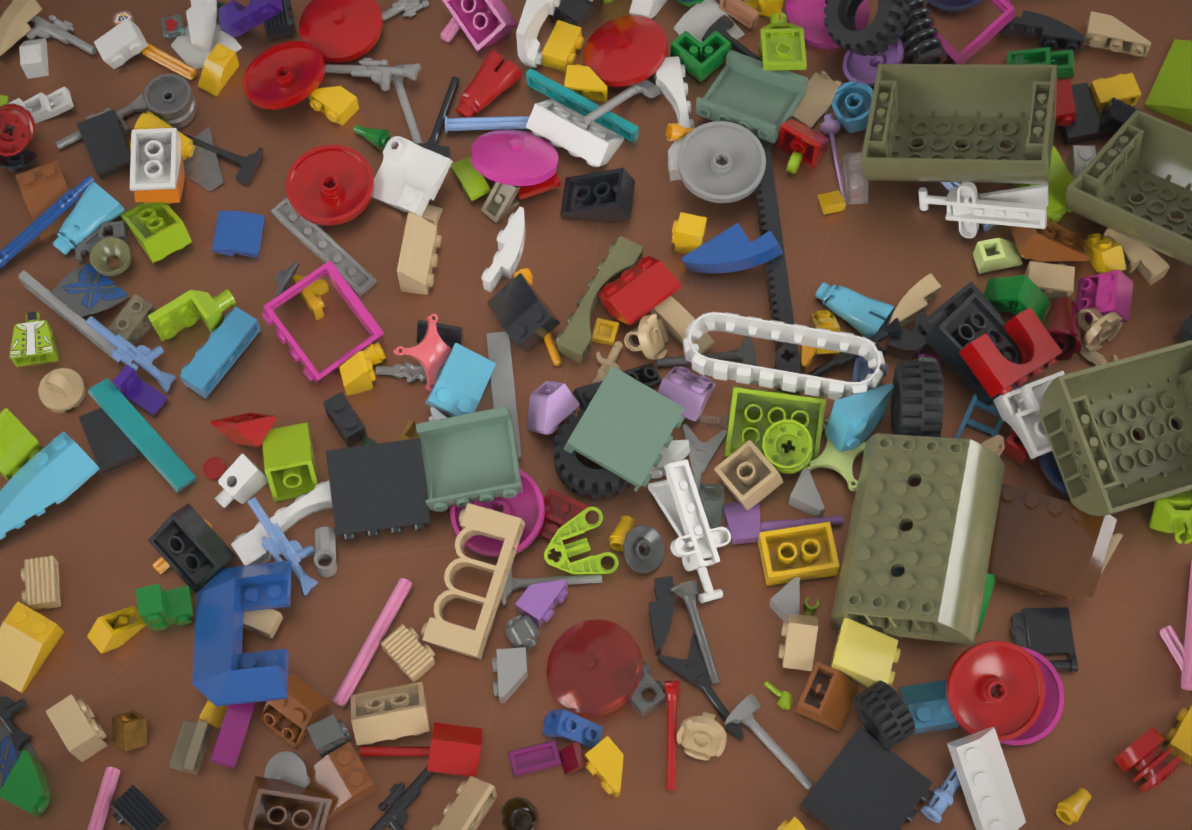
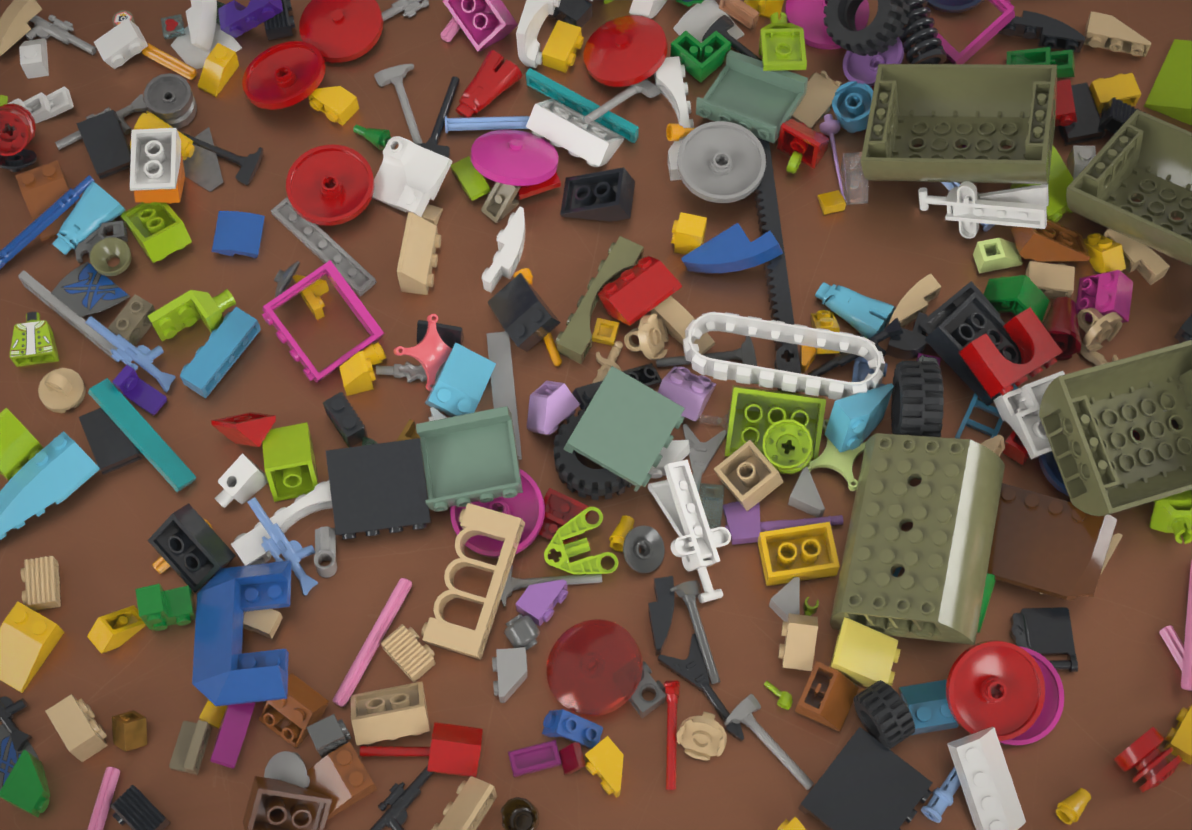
(214, 468): red piece -> none
(378, 73): light grey piece -> none
(585, 83): yellow slope -> none

